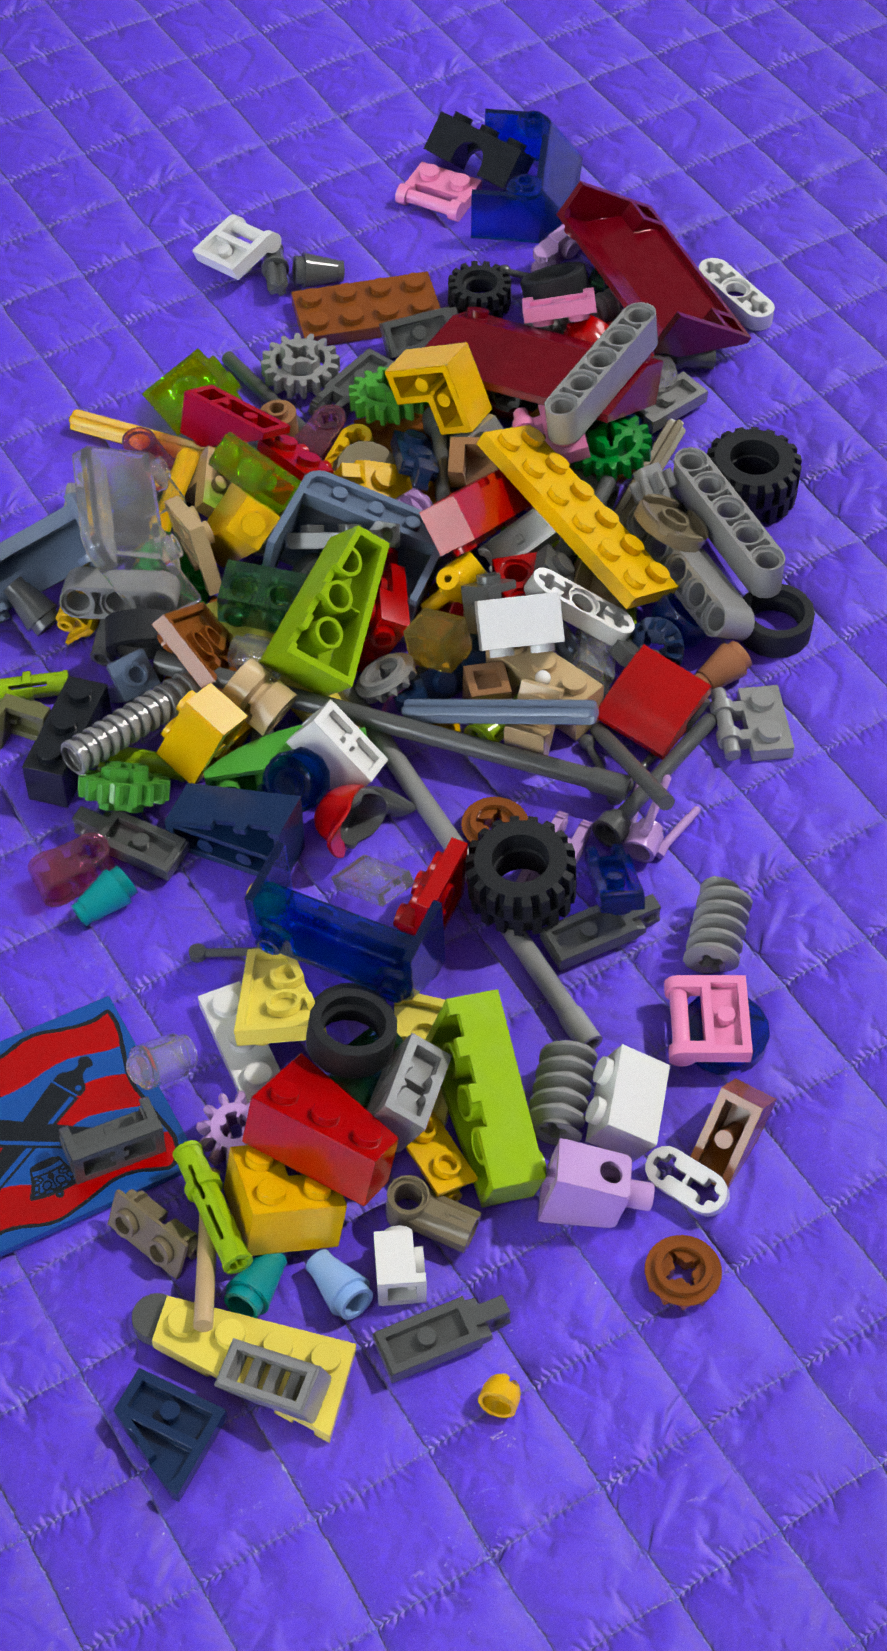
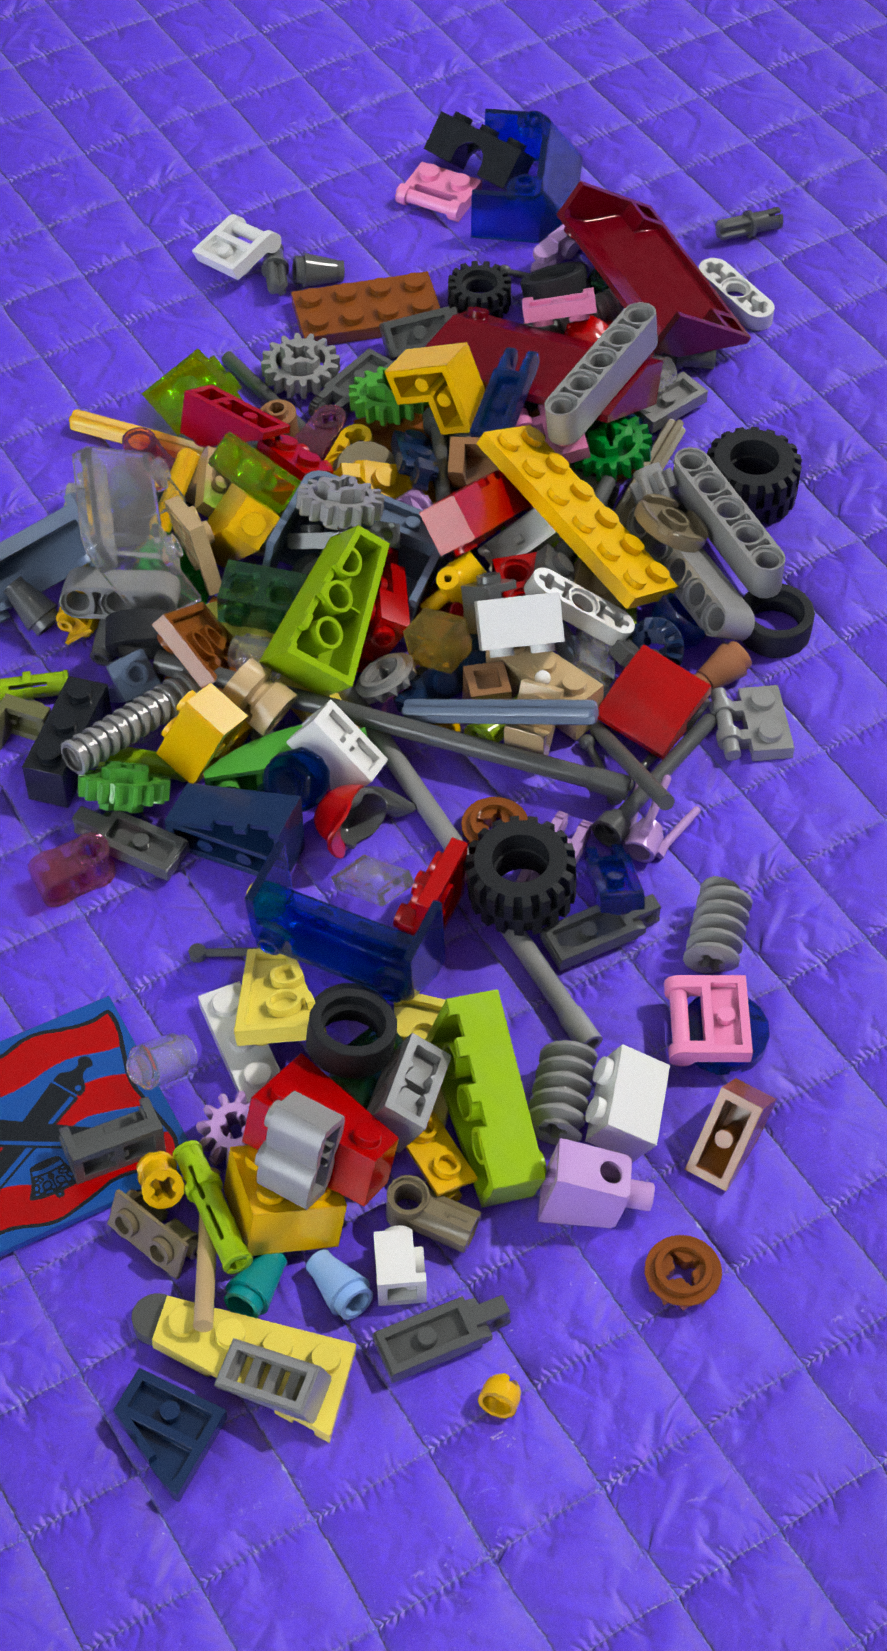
(104, 896): teal cone -> none
(163, 1191): none -> yellow bush
(299, 1148): none -> light grey brick
(340, 502): none -> light grey gear
(505, 393): none -> clear blue hinge
(693, 1172): white beam -> none
(749, 224): none -> dark grey axle

